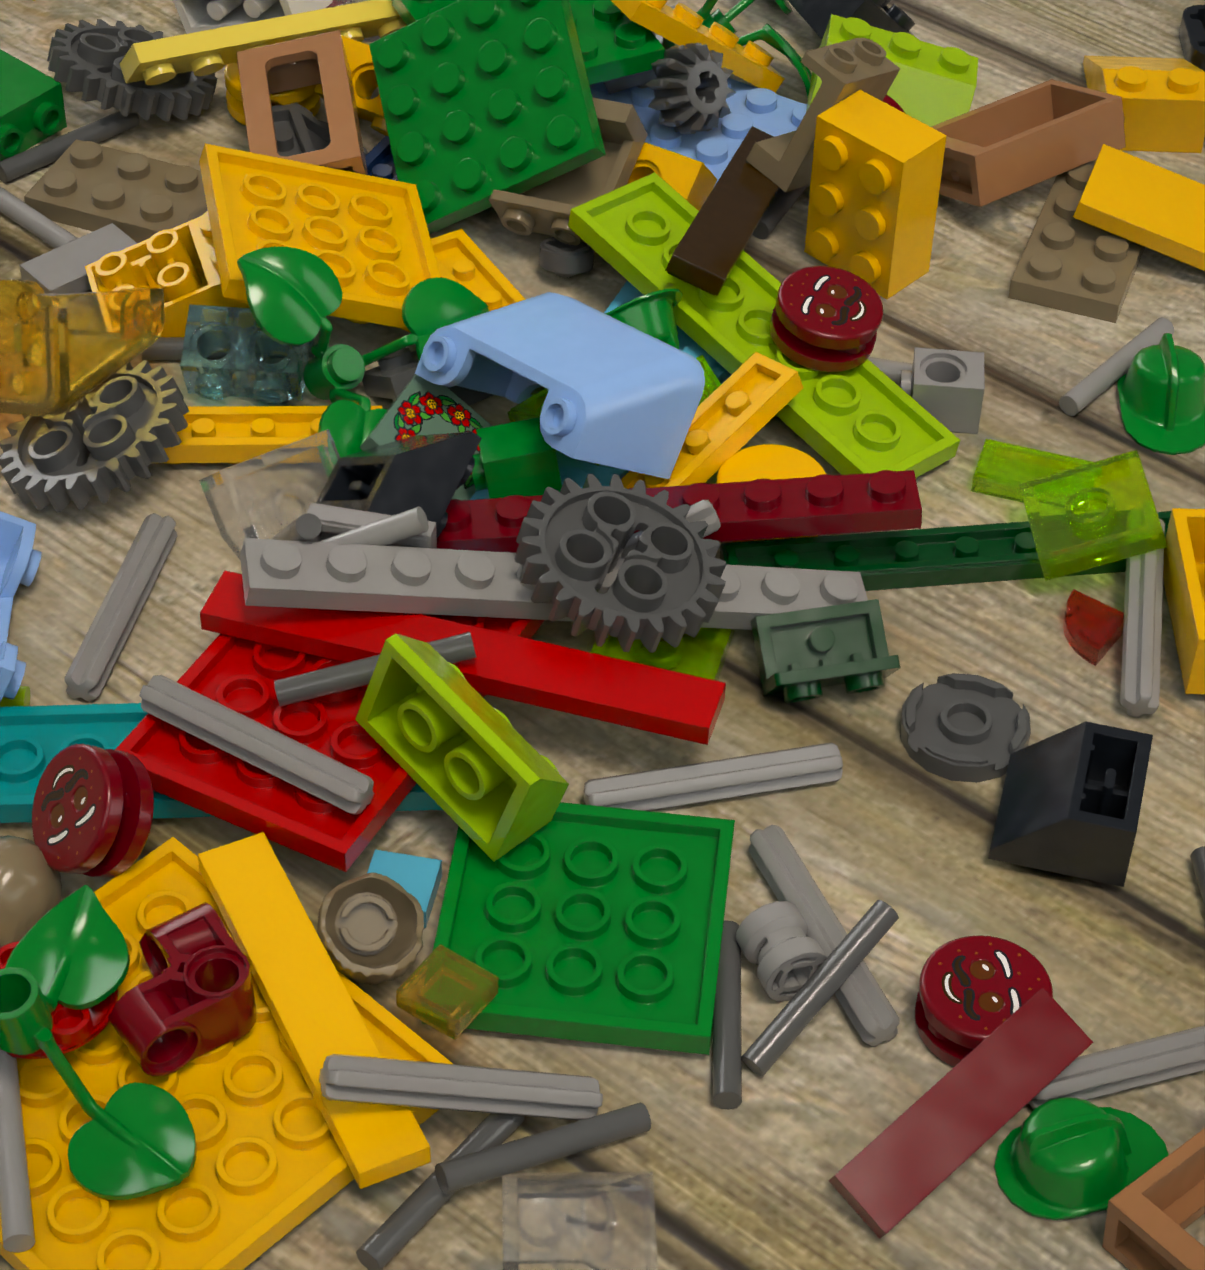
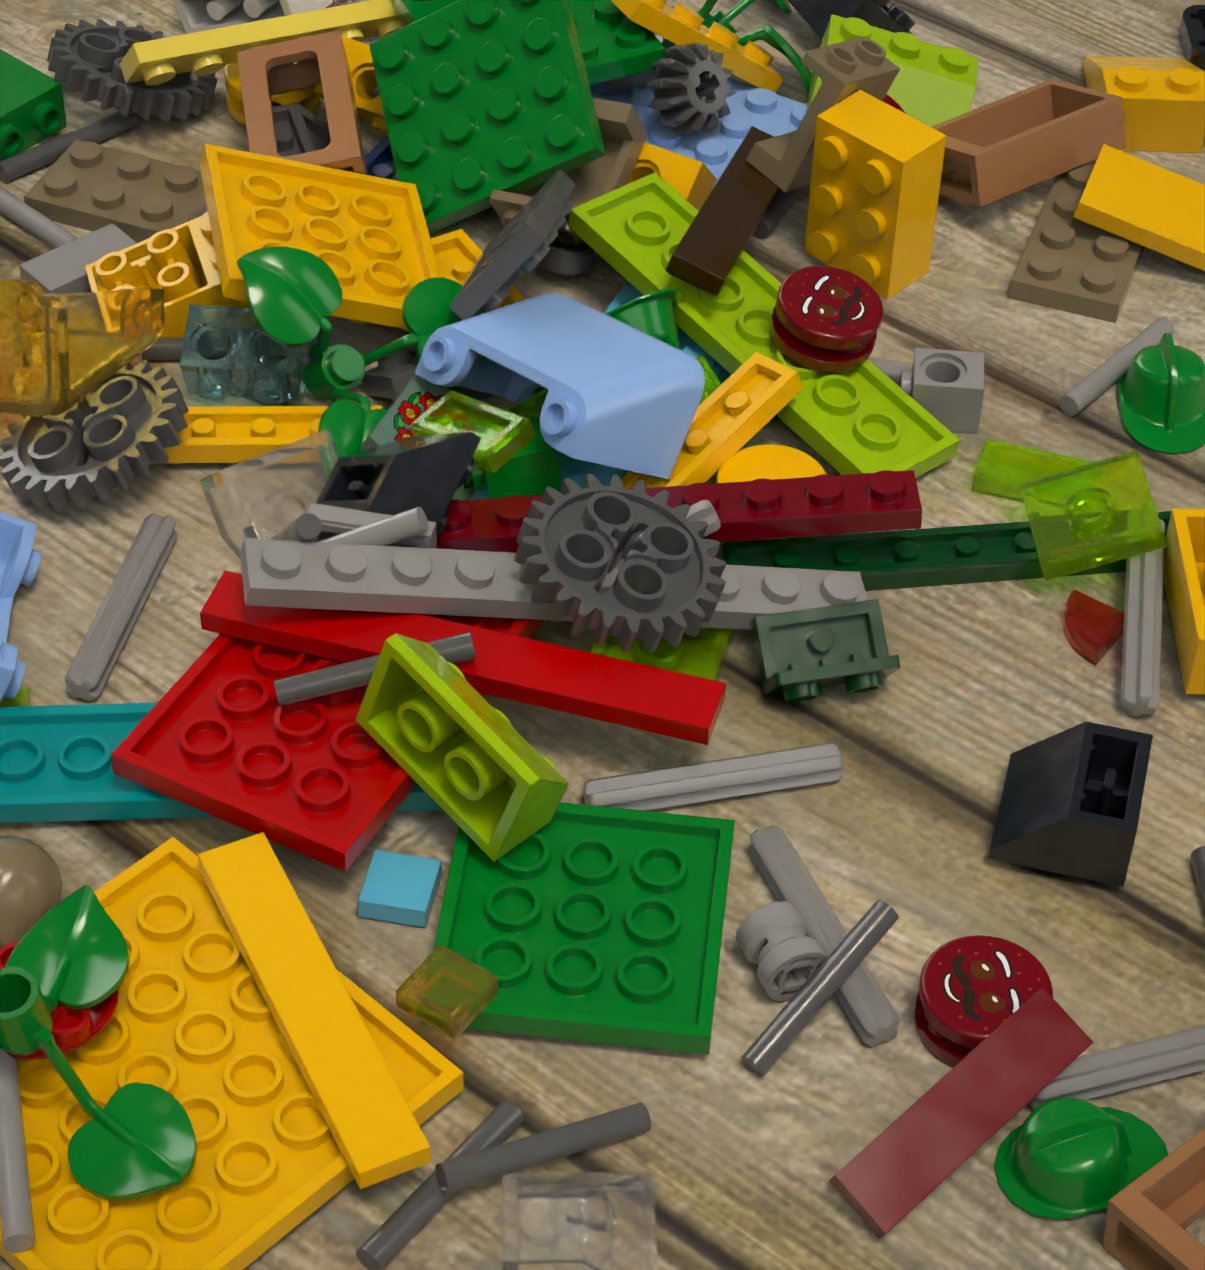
(92, 811): dark red head -> none
(196, 997): dark red piece -> none
(257, 744): light grey axle -> none
(371, 928): dark tan hair -> none
(459, 1087): light grey axle -> none
(500, 430): none -> clear neon green tile
(515, 248): none -> dark grey plate
(727, 1023): dark grey bar -> none
(963, 727): dark grey tile -> none

